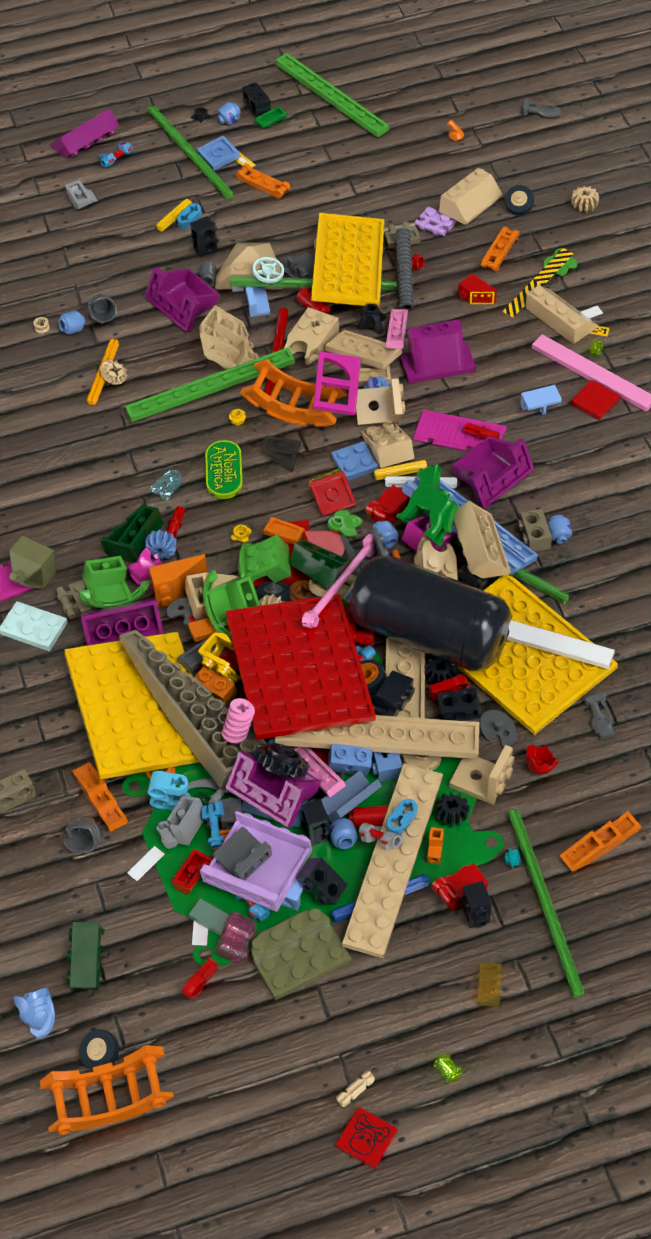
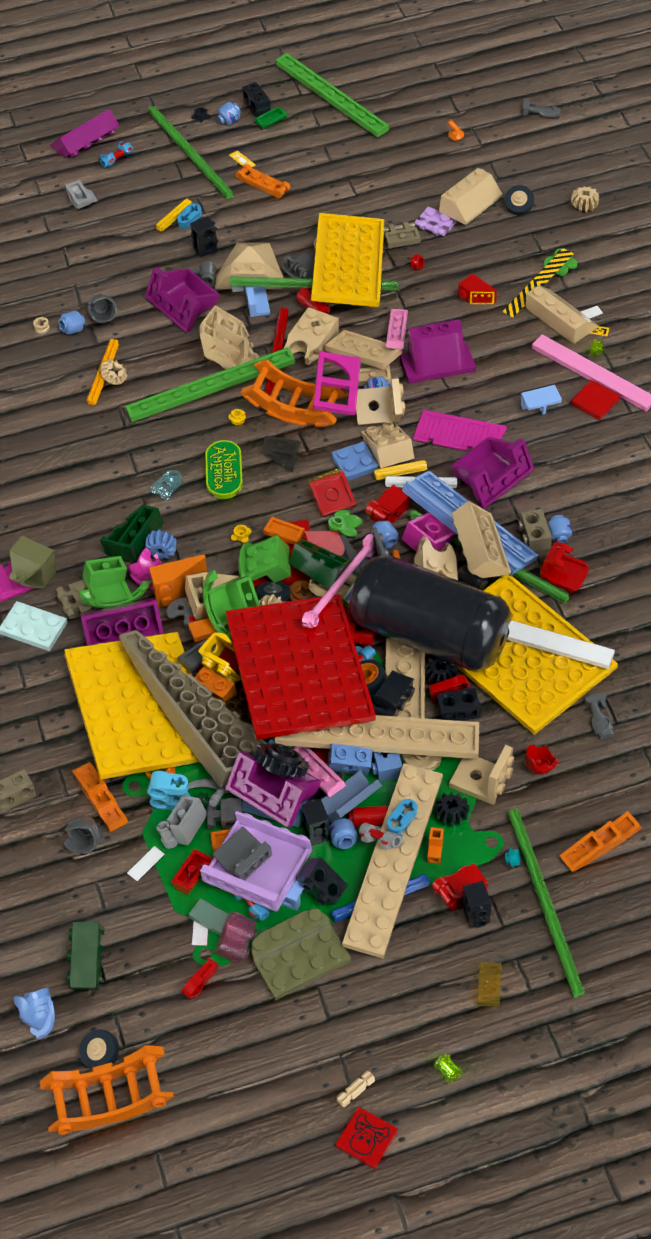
(175, 521): red axle -> none
(212, 813): dark azure hinge -> none
(218, 153): medium blue plate -> none
(238, 720): bright pink piece -> none
(268, 270): light aqua wheel -> none
(372, 318): black rock -> none
(404, 269): dark grey piece -> none
(432, 501): green animal -> none
(480, 432): red axle -> none
(494, 724): dark grey piece -> none
(500, 248): orange plate -> none
(563, 569): none -> red piece

